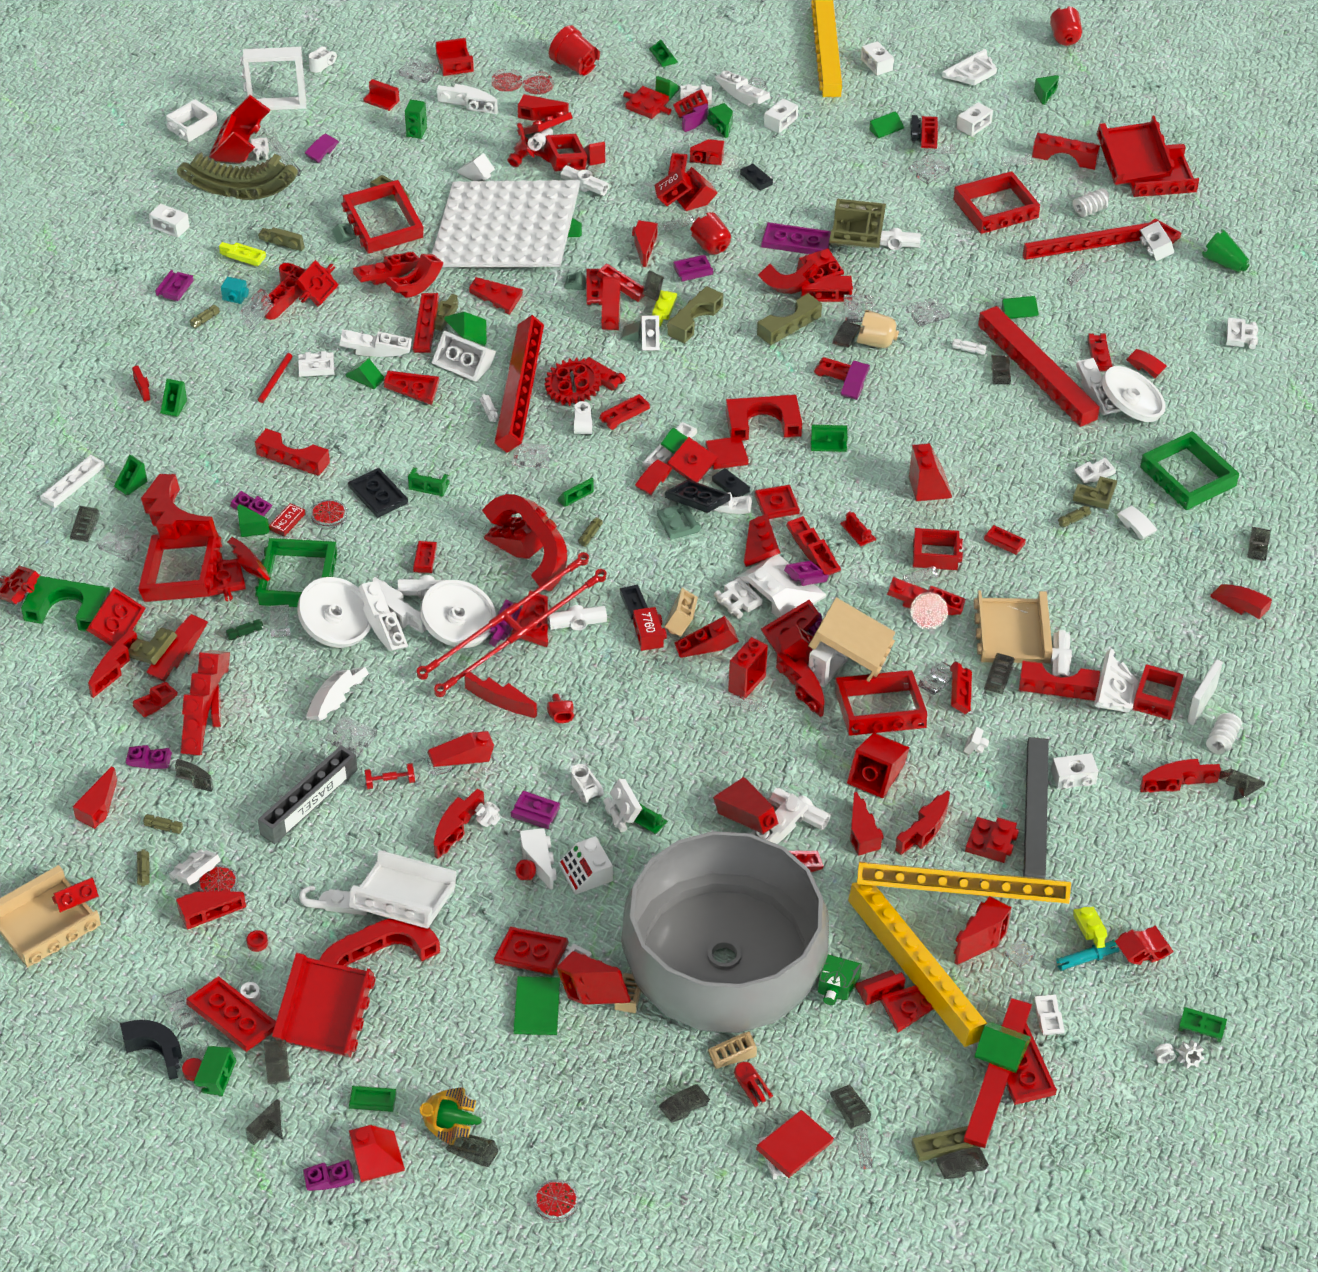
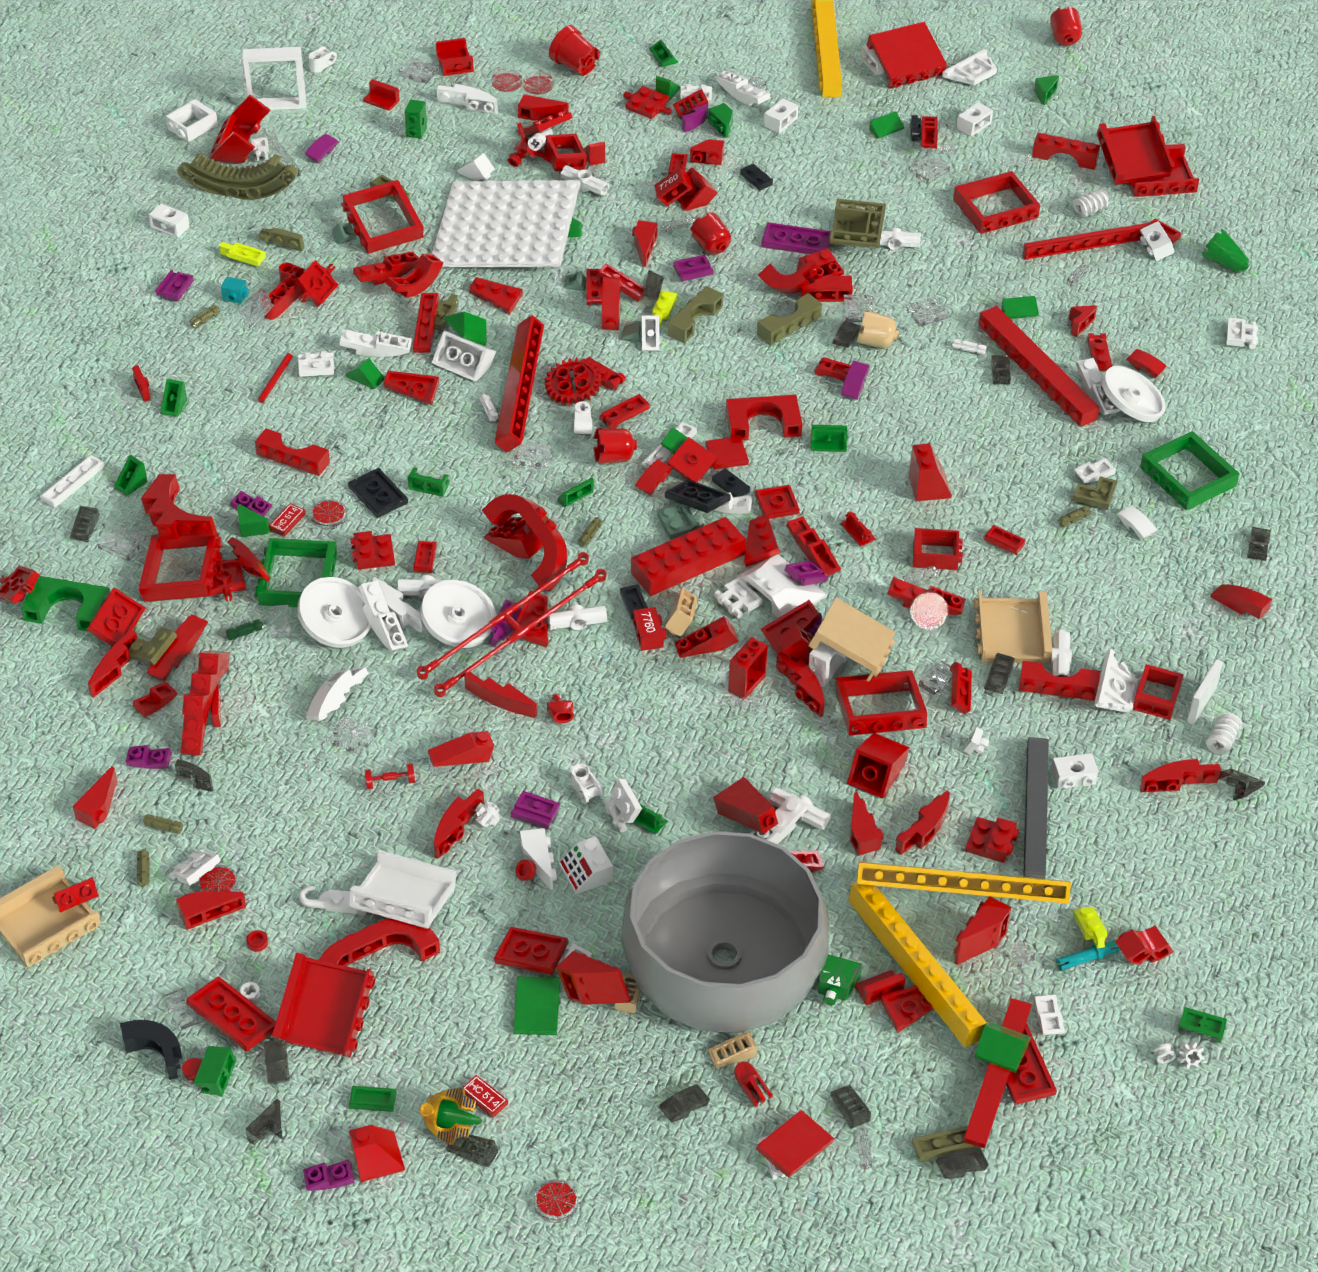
(307, 794): flat silver brick -> none
(372, 550): none -> red plate
(486, 1096): none -> red tile
(613, 445): none -> red cylinder
(688, 556): none -> red brick
(907, 54): none -> red panel
(1081, 318): none -> red slope

